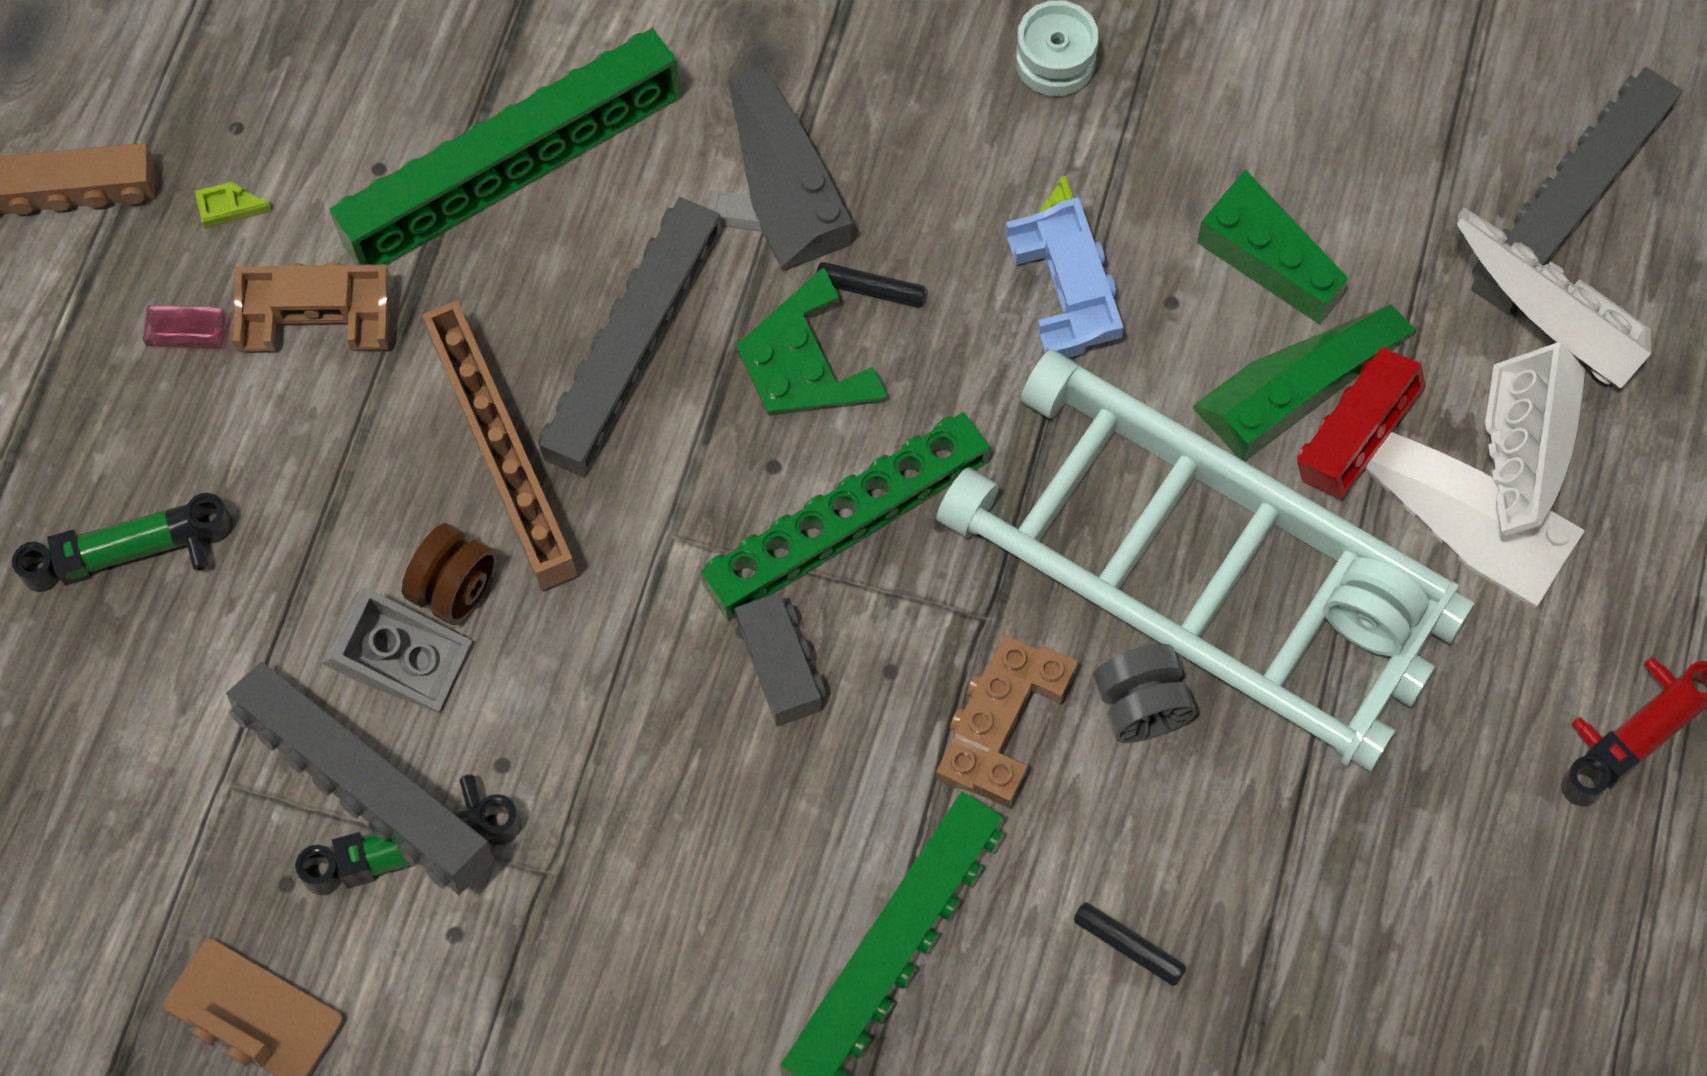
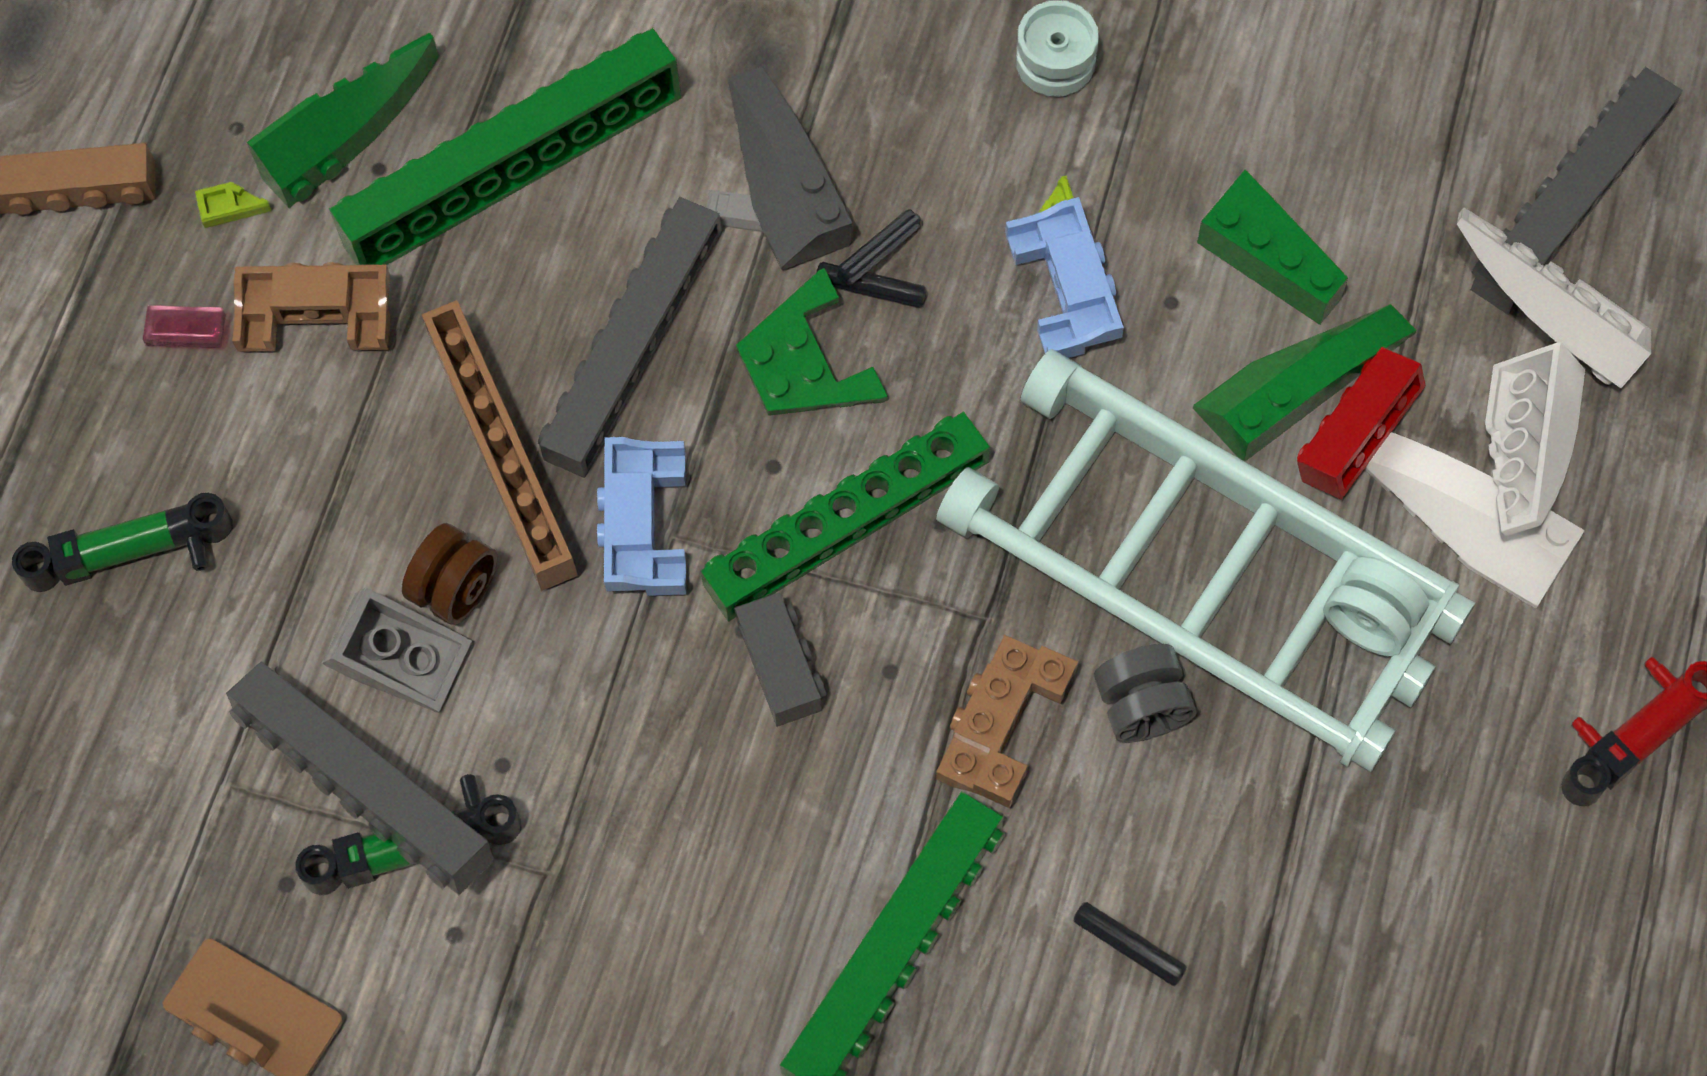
(331, 130): none -> green wedge
(628, 505): none -> light blue bracket
(878, 247): none -> black axle

